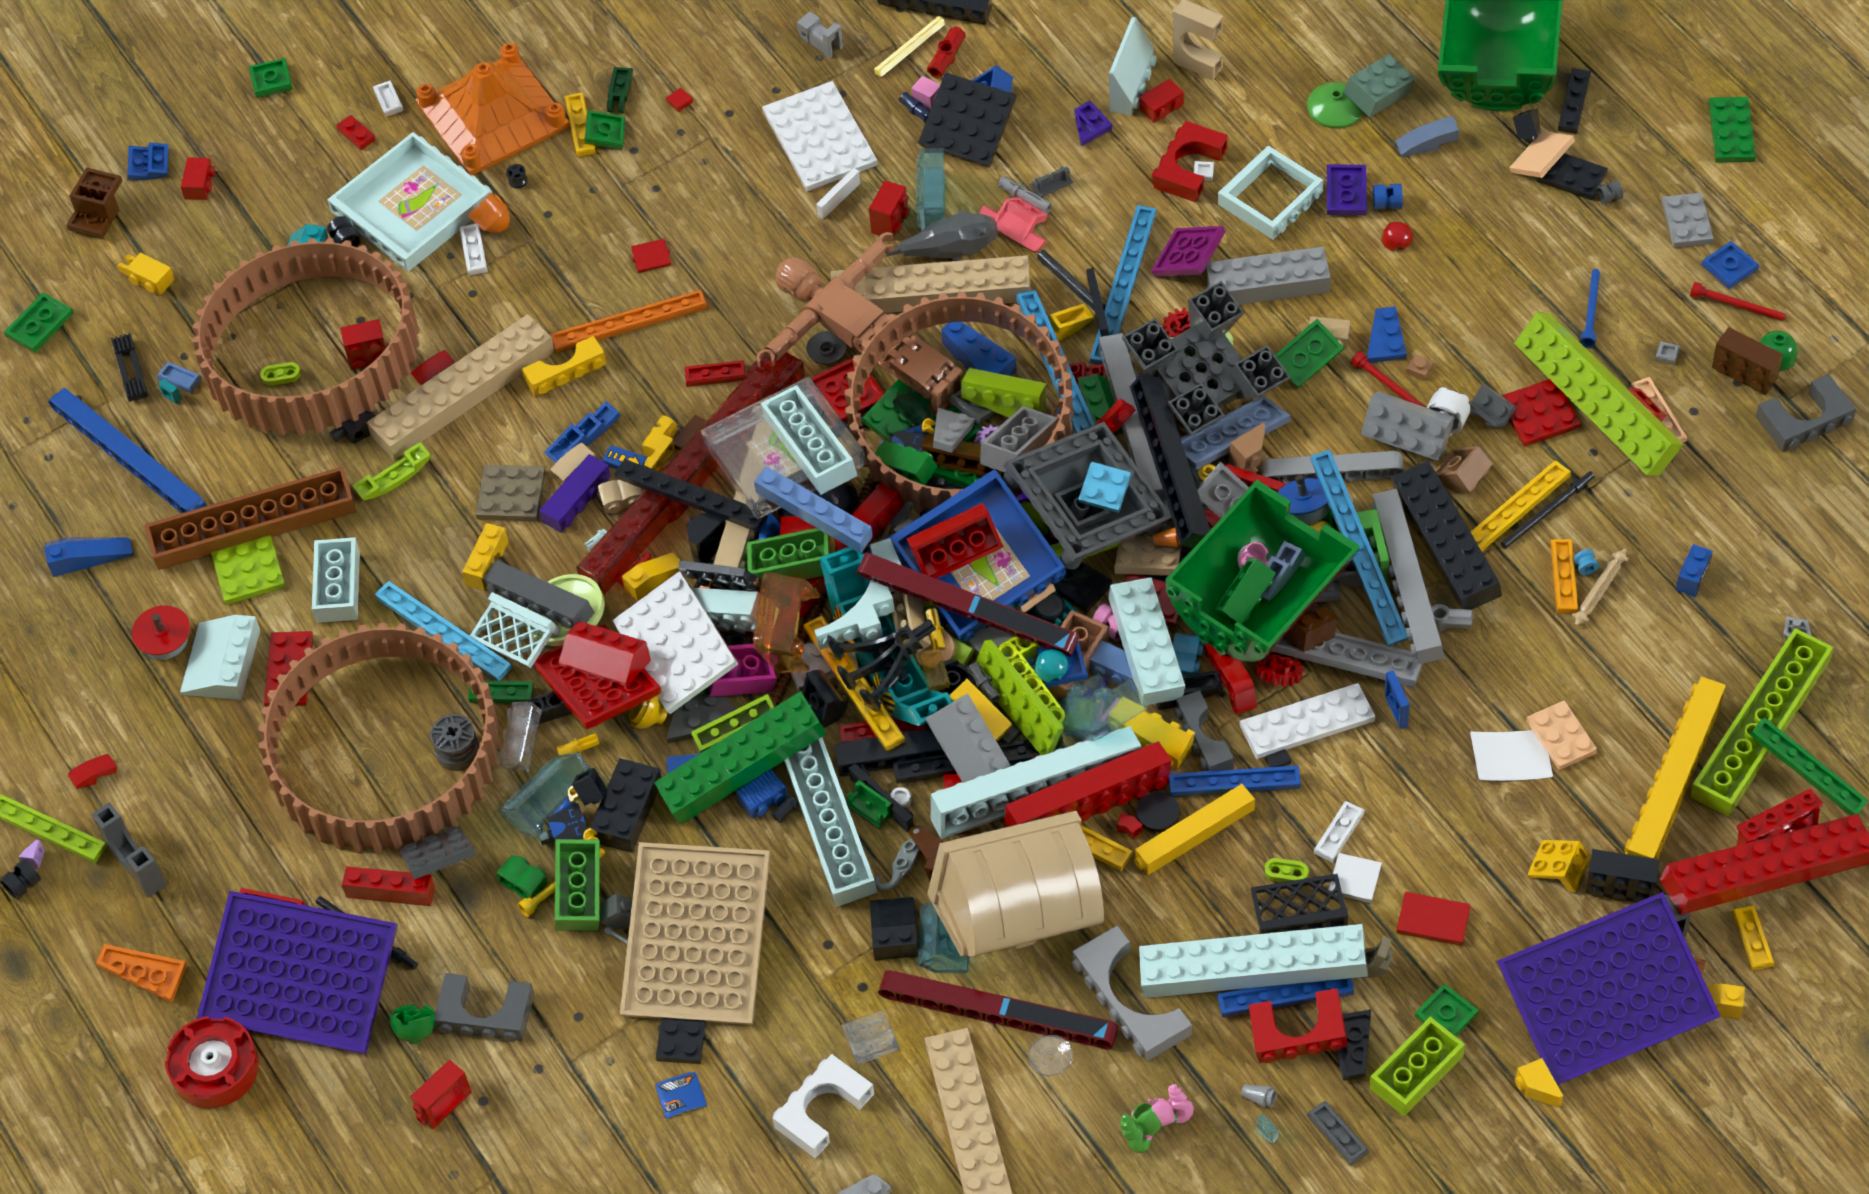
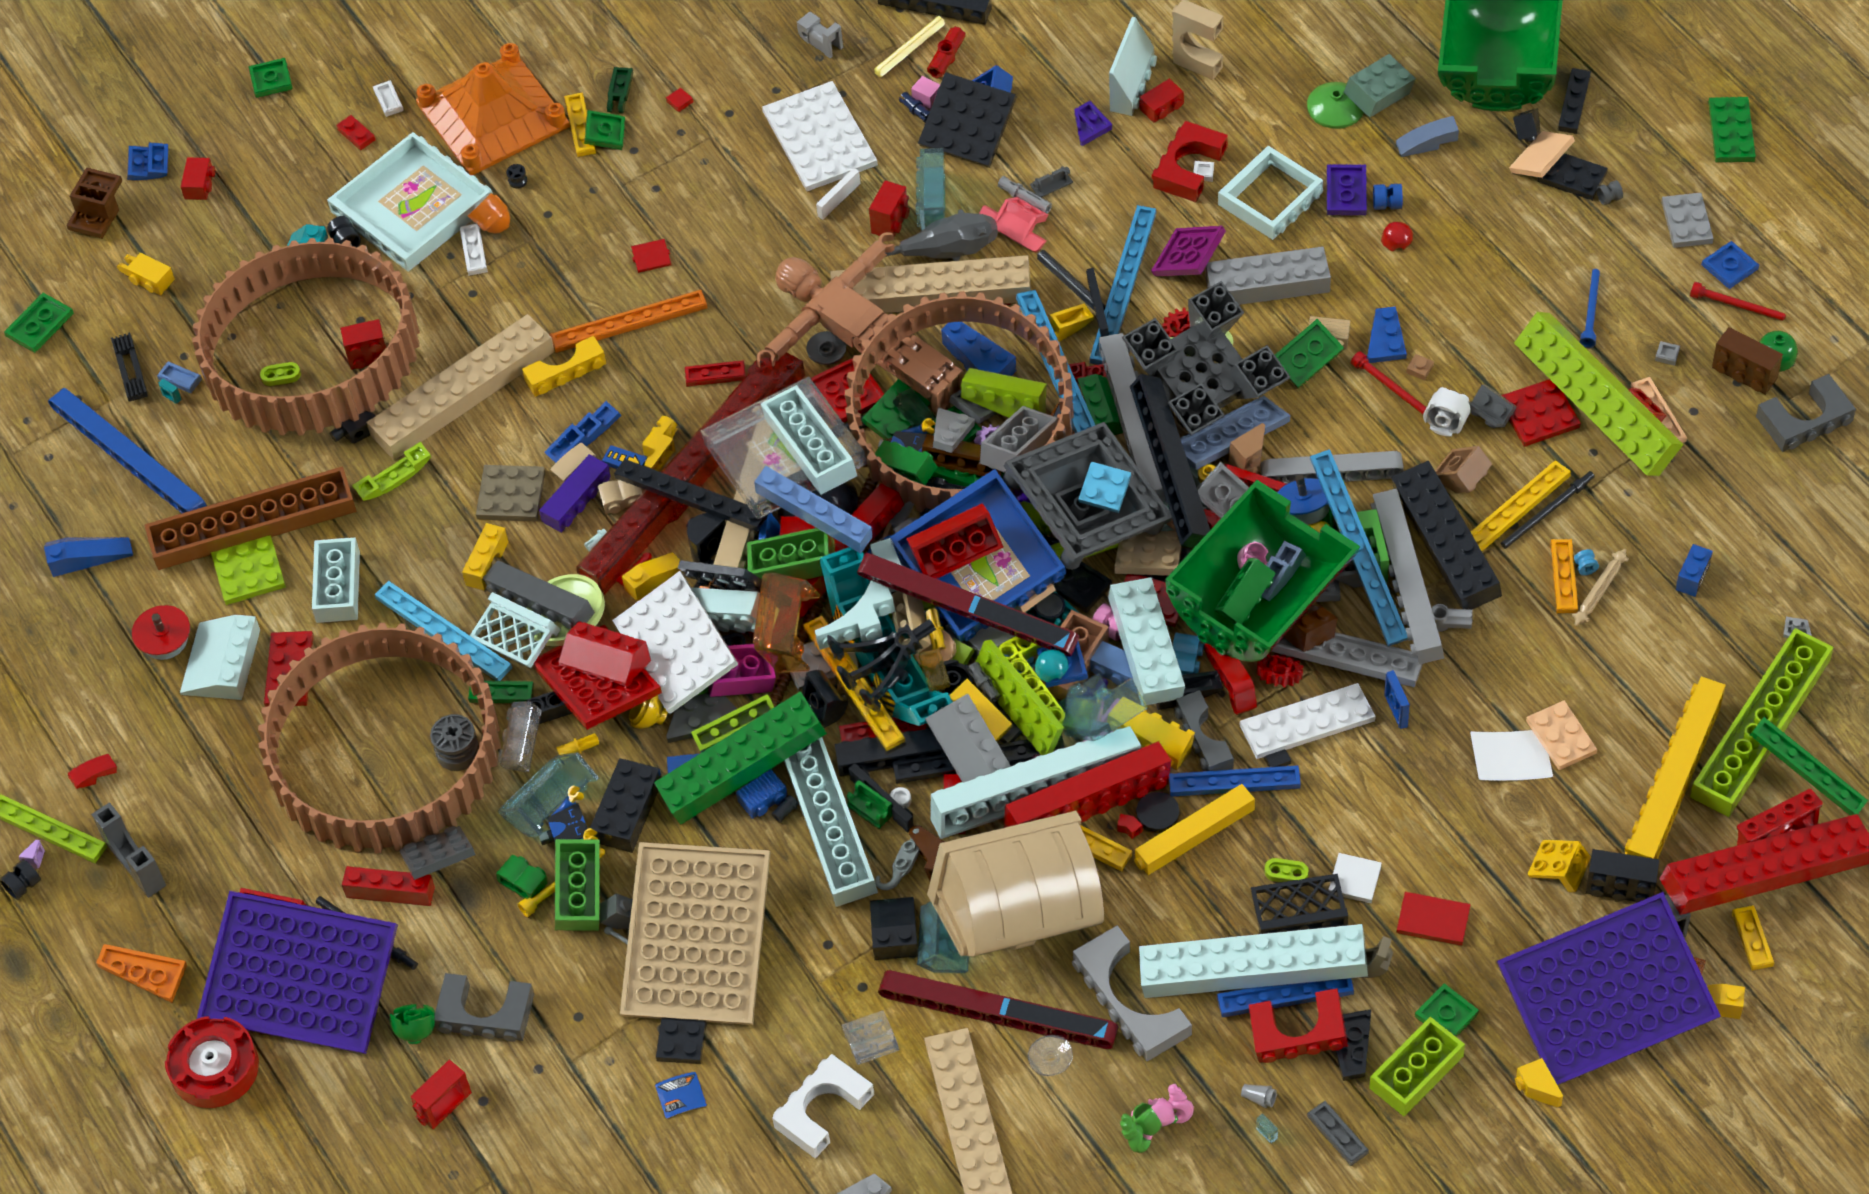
(432, 367): red slope -> none
(589, 786): black brick -> none
(688, 432): reddish brown tile -> none
(1117, 415): red plate -> none
(1167, 538): orange cone -> none
(1339, 831): white tile -> none
(1407, 425): light grey brick -> none

